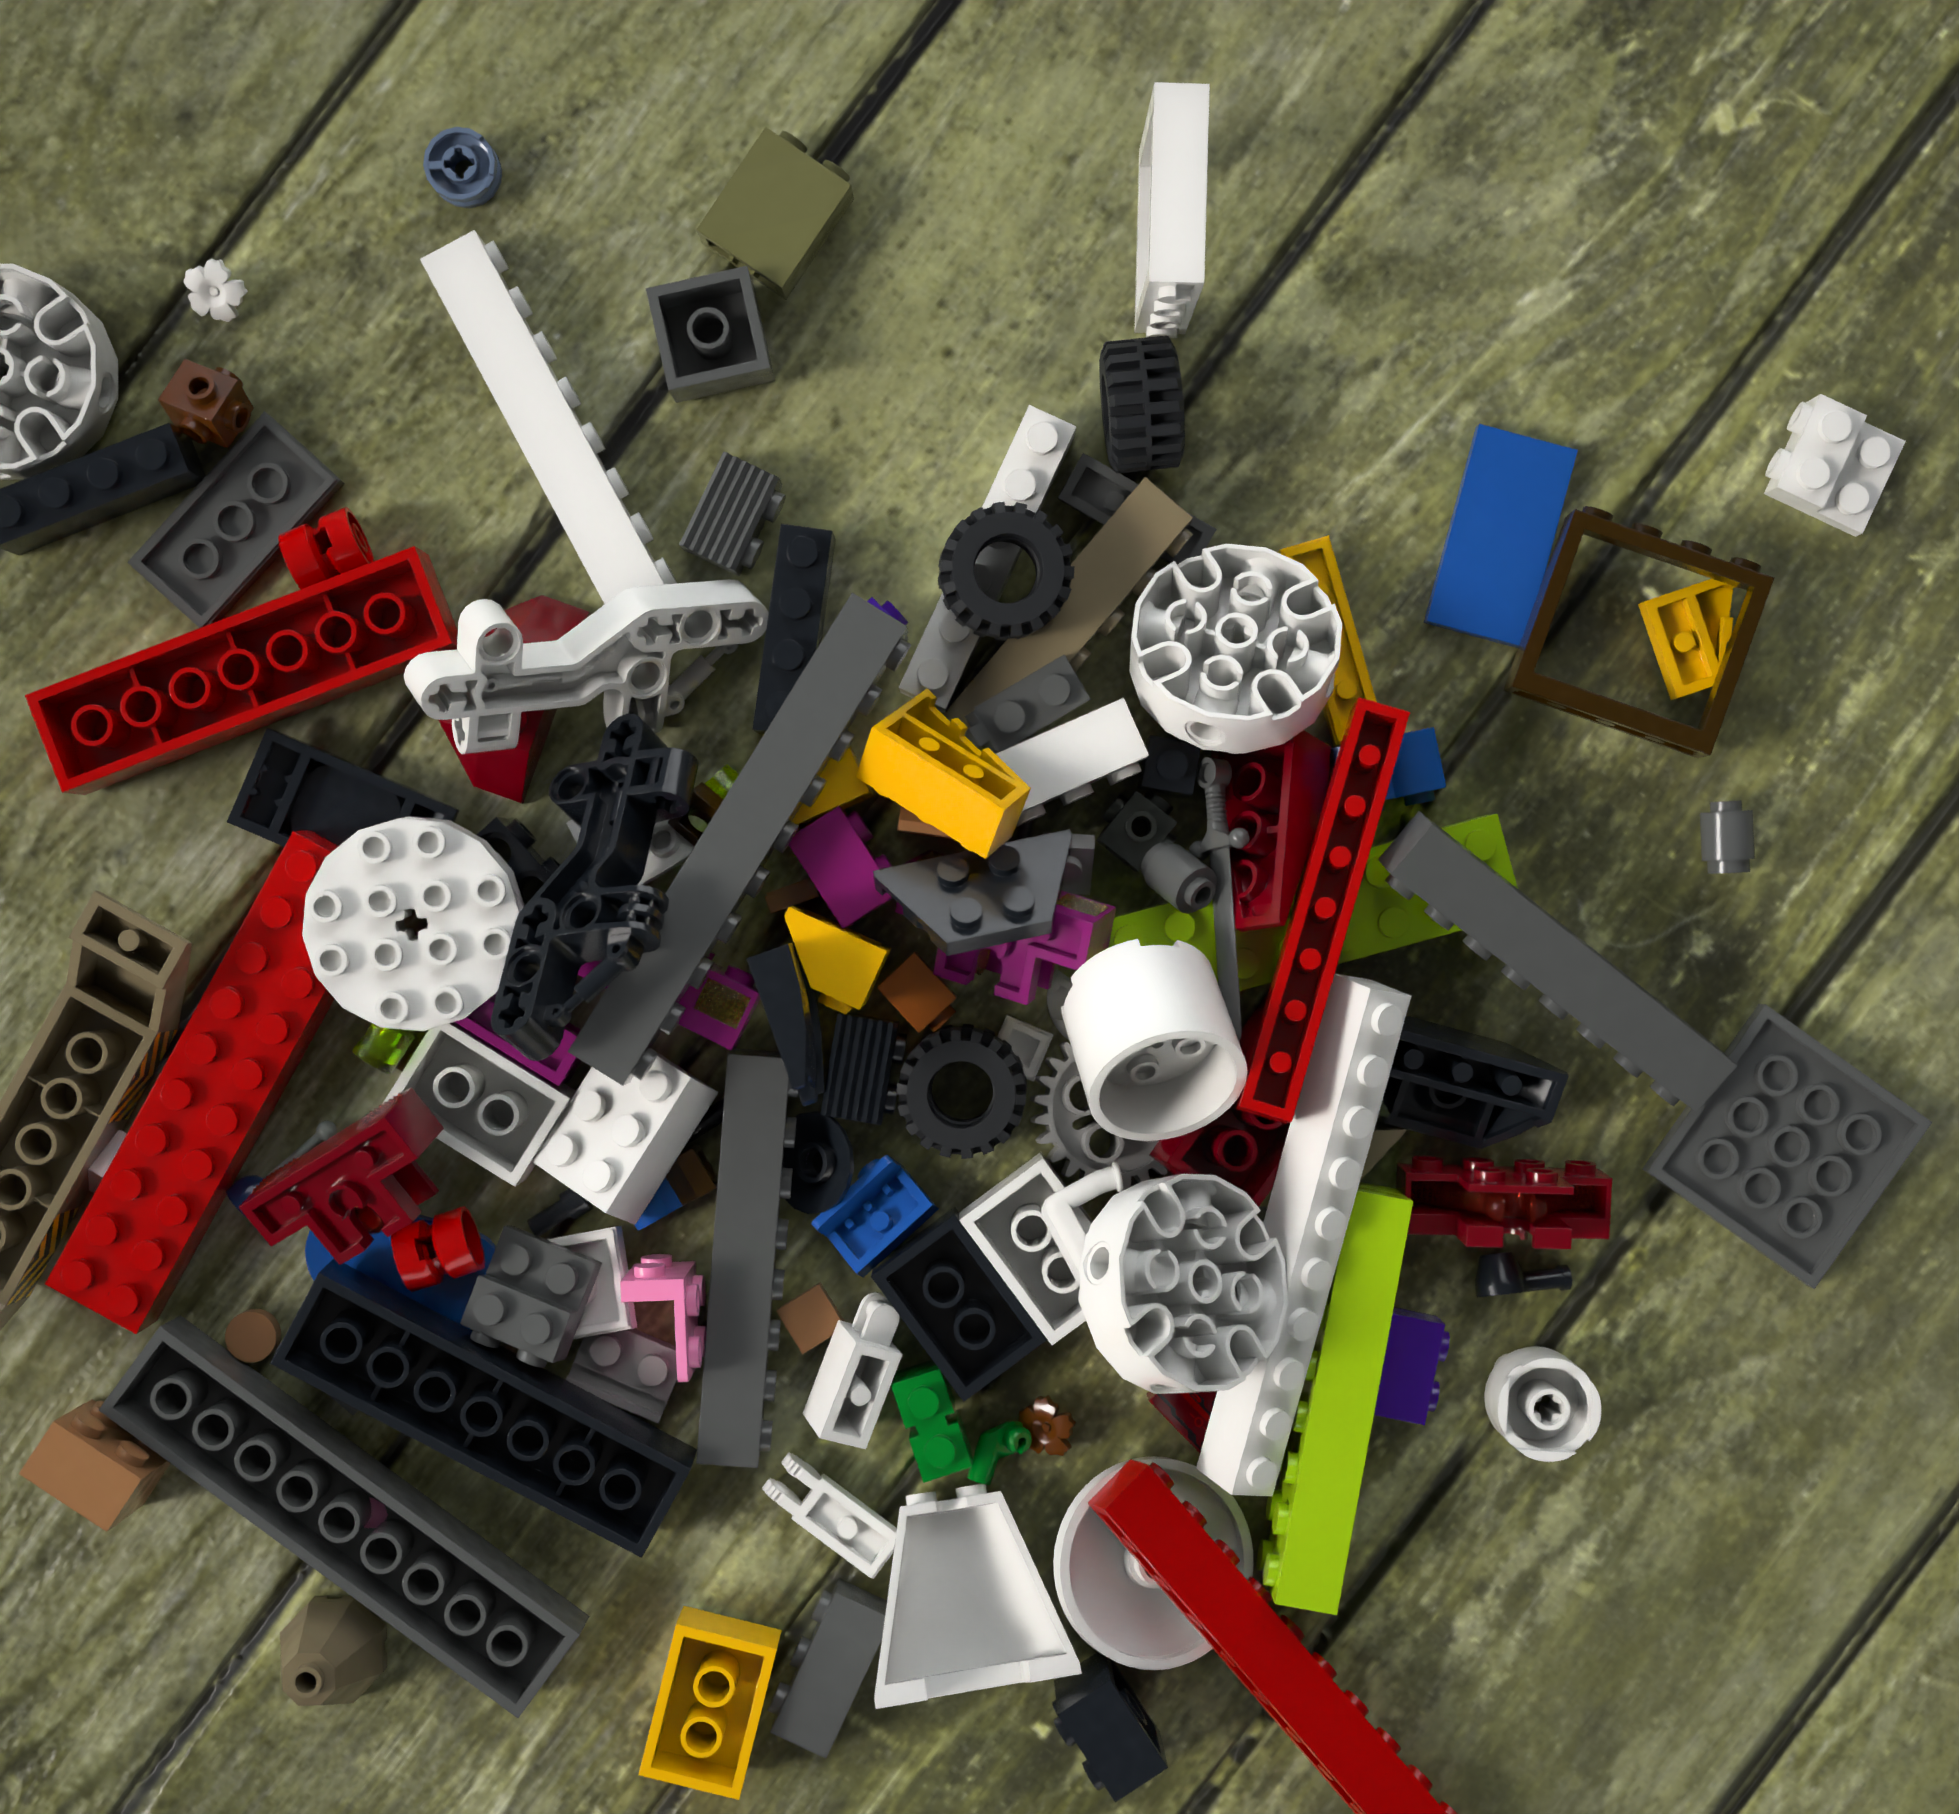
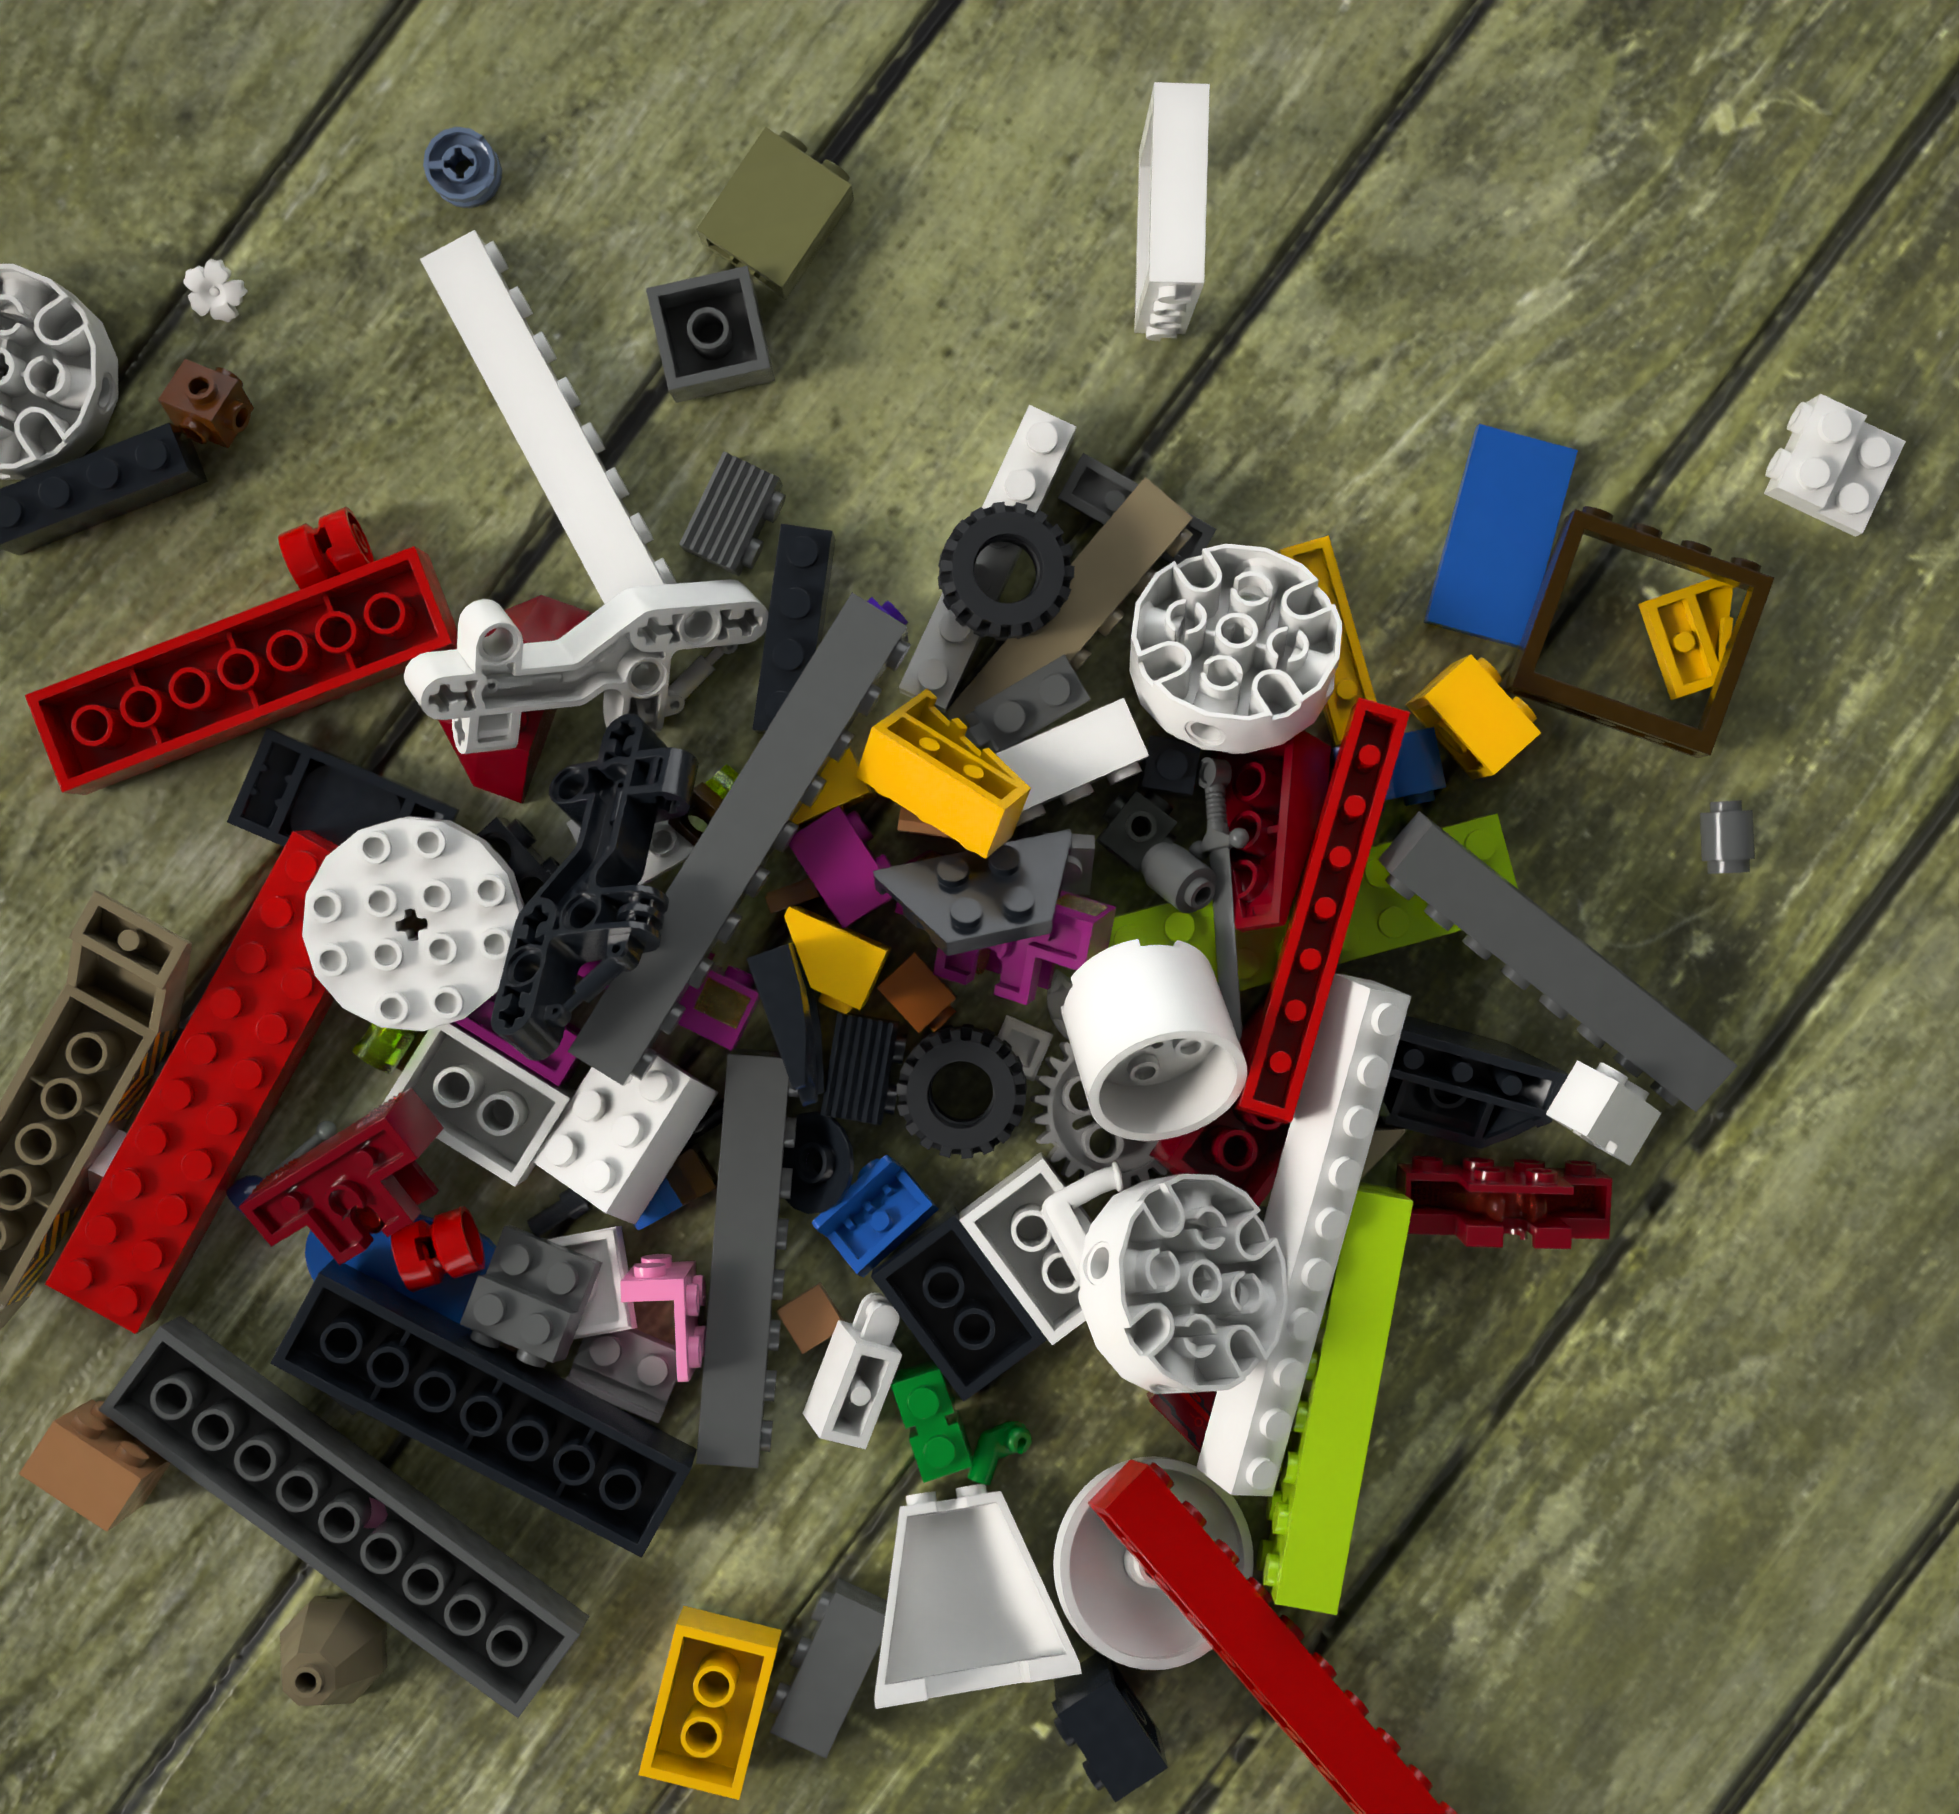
(232, 522): dark grey tile -> none
(252, 1335): medium nougat tile -> none
(835, 1517): white hinge -> none
(1046, 1427): reddish brown plant -> none
(1142, 404): black tyre -> none
(1410, 1366): dark purple brick -> none
(1475, 716): none -> yellow brick
(1503, 1275): black bar -> none
(1560, 1425): white brick -> none
(1605, 1110): none -> white brick
(1788, 1147): dark grey plate -> none

